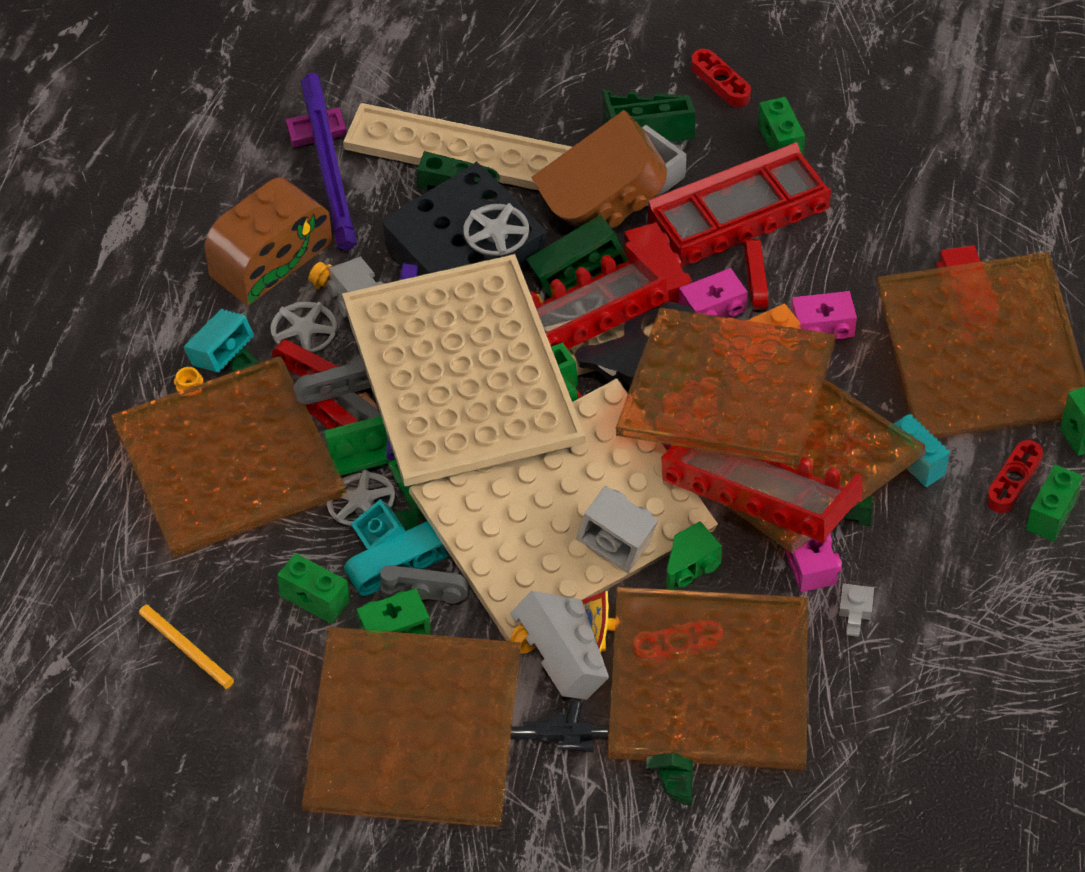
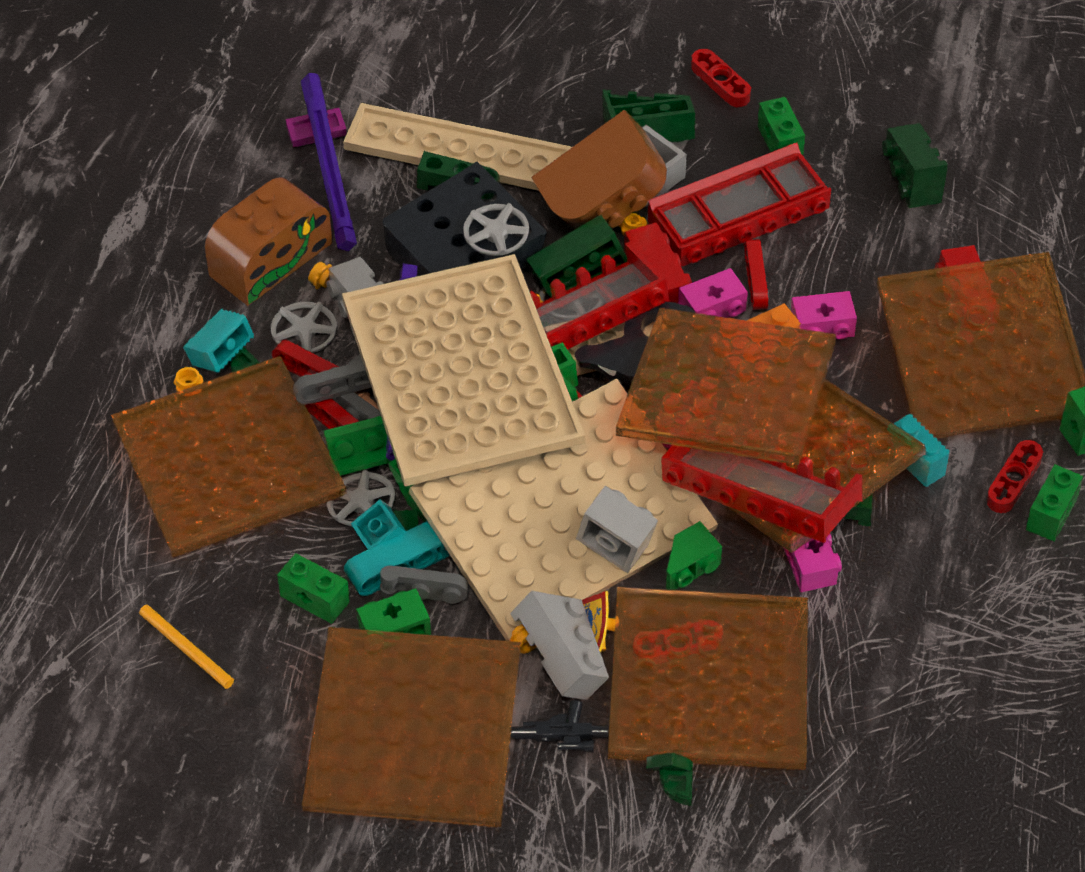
(631, 222): none -> light orange plate
(856, 605): light grey plate -> none
(915, 165): none -> dark green wedge

